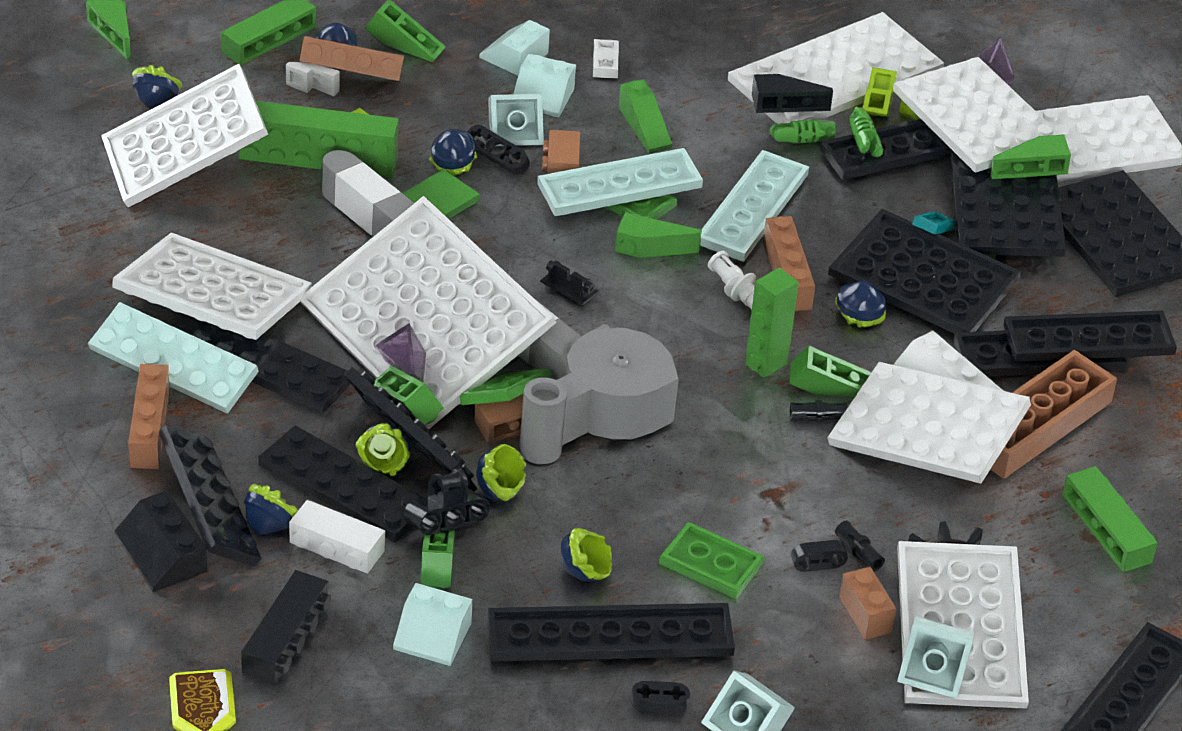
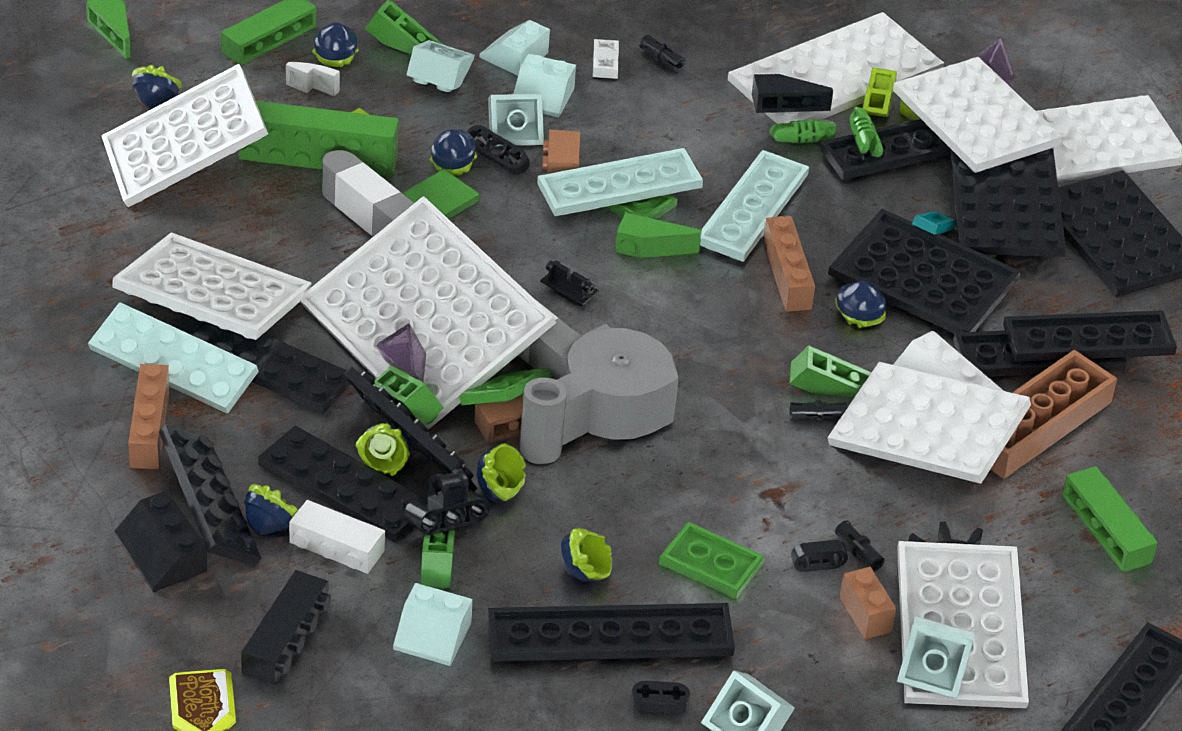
(351, 58): nougat brick -> none
(439, 65): none -> light aqua slope
(644, 115): bright green slope -> none
(662, 53): none -> black pin
(737, 284): white piece -> none
(771, 322): bright green brick -> none
(1033, 158): bright green slope -> none

